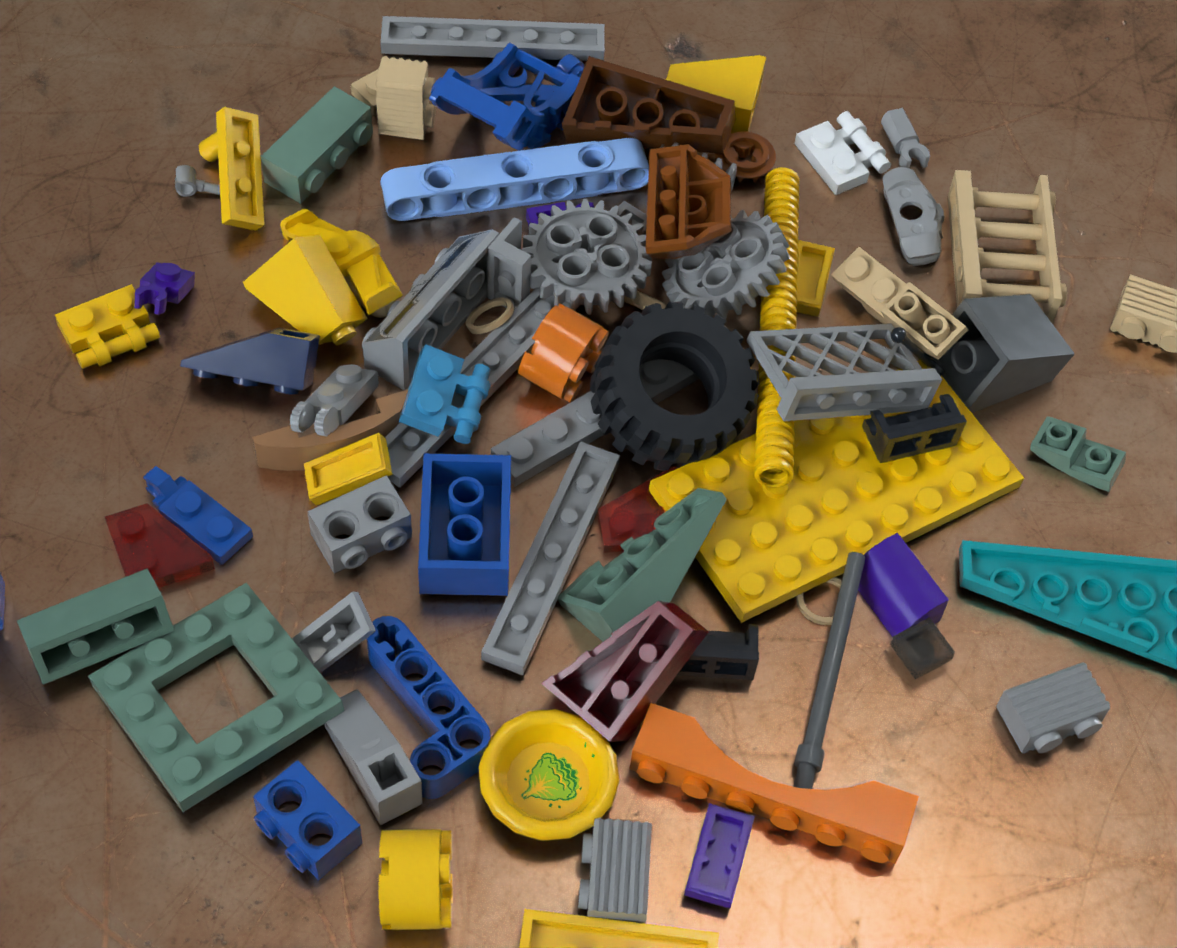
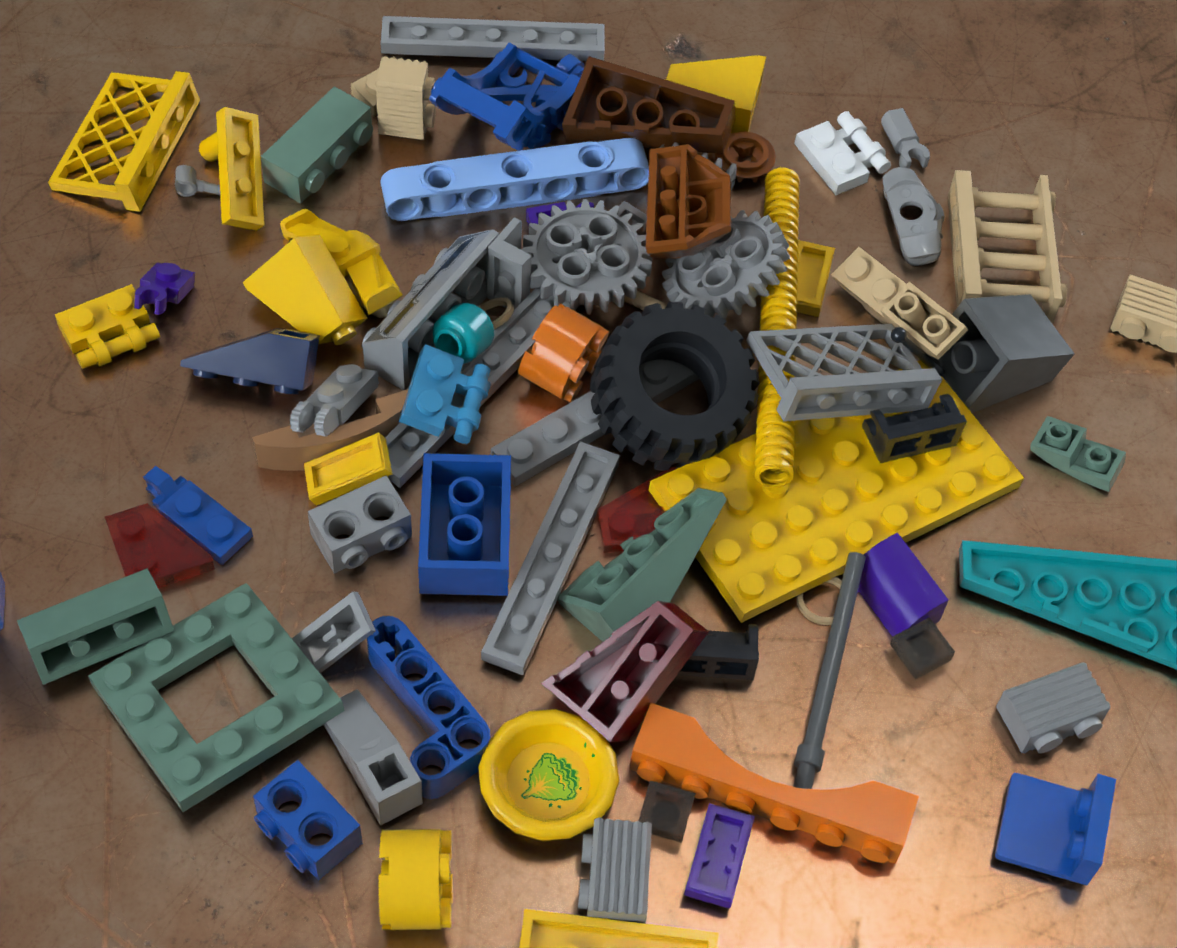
(152, 142): none -> yellow fence
(464, 331): none -> teal head
(667, 810): none -> clear smoke plate
(1056, 826): none -> blue bracket

